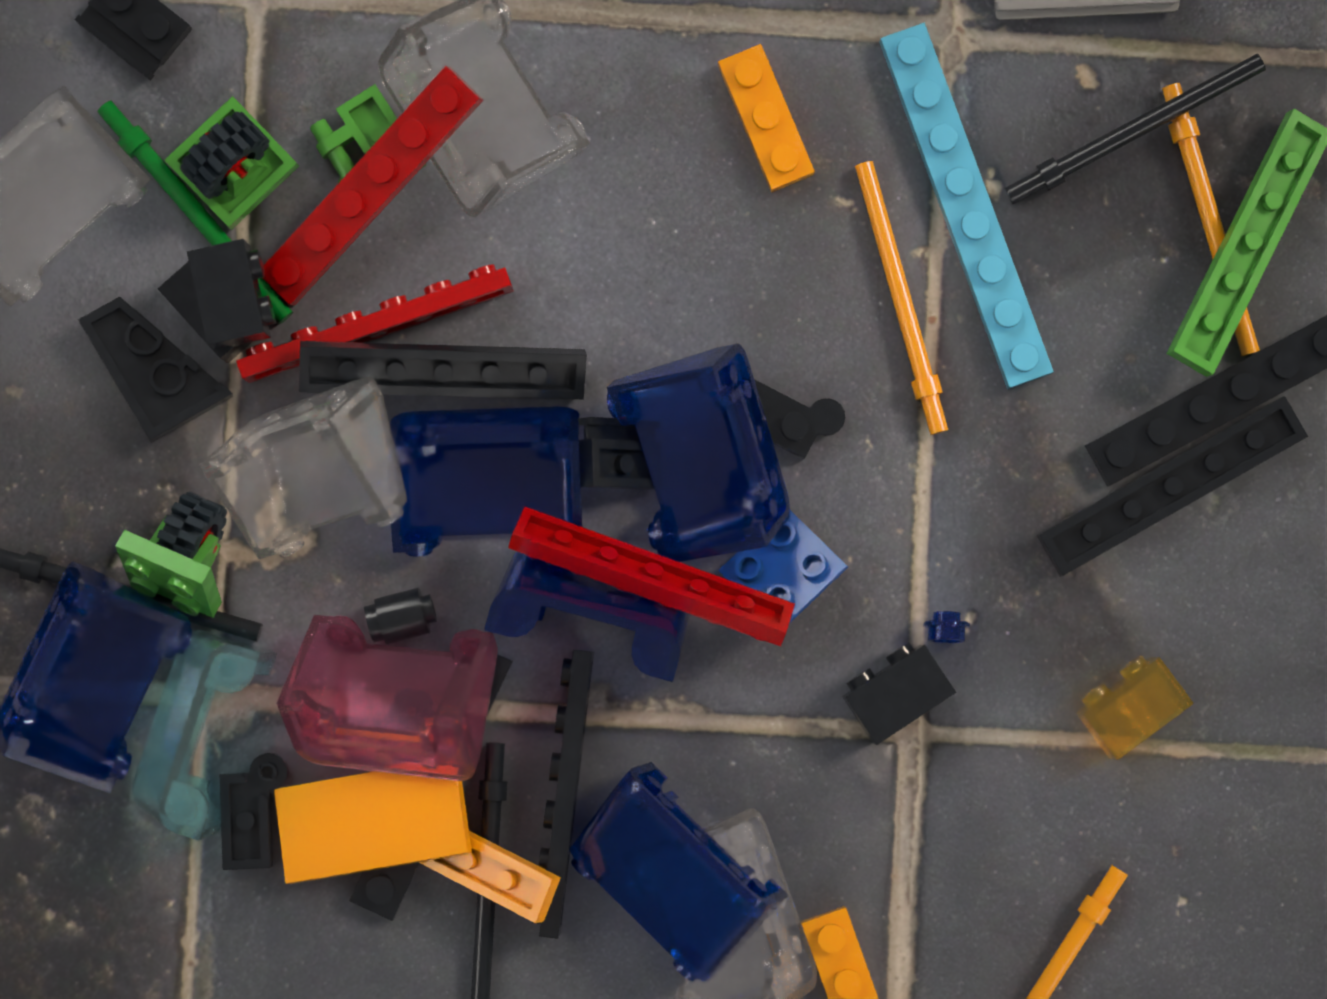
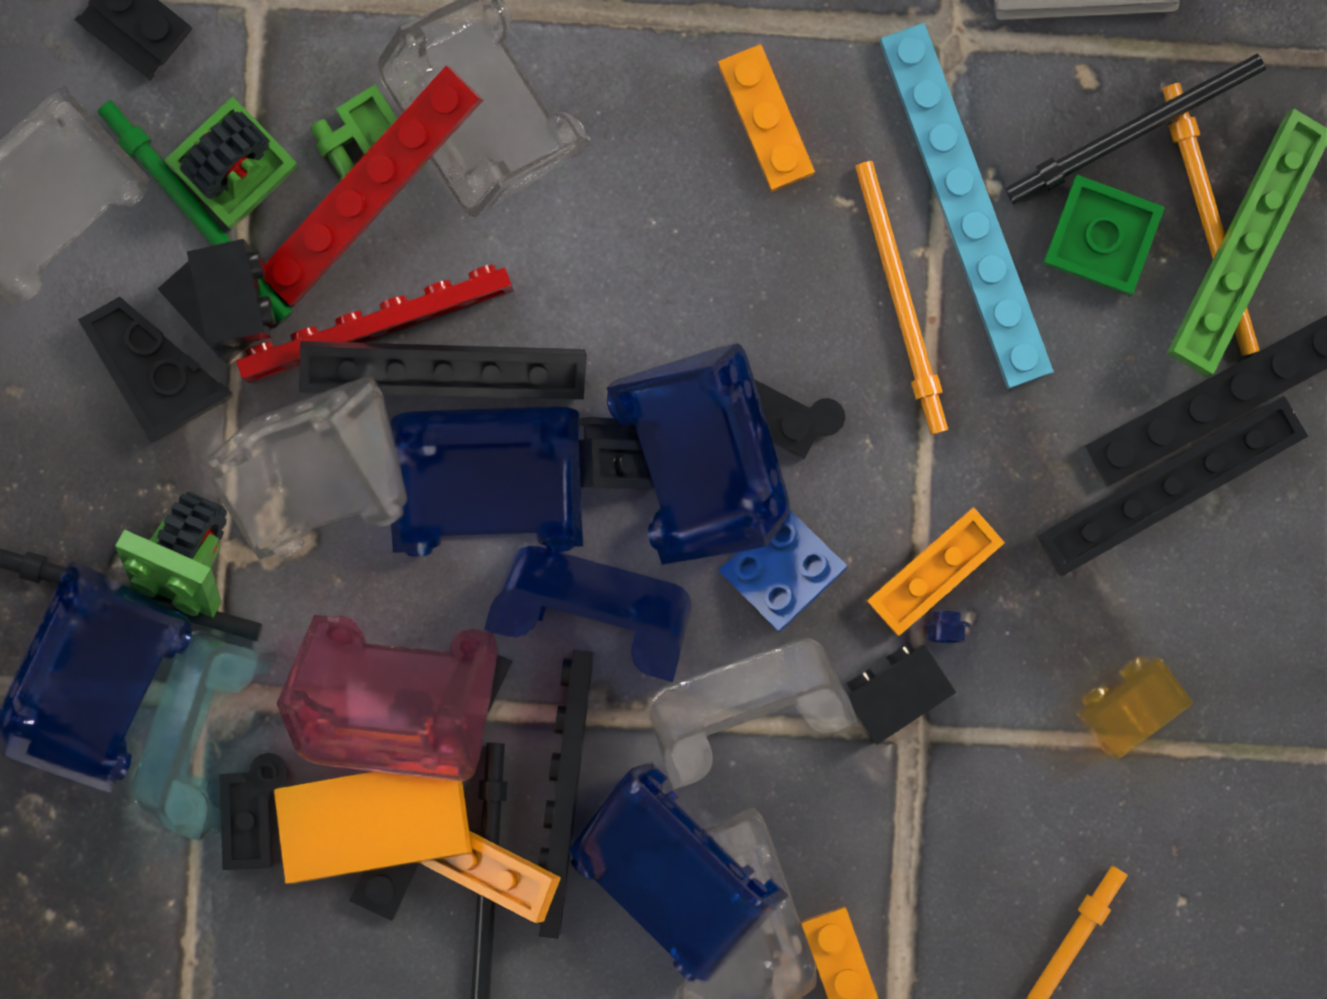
(400, 616): black brick -> none
(651, 576): red plate -> none
(740, 692): none -> clear windscreen
(935, 571): none -> light orange plate
(1103, 235): none -> green plate

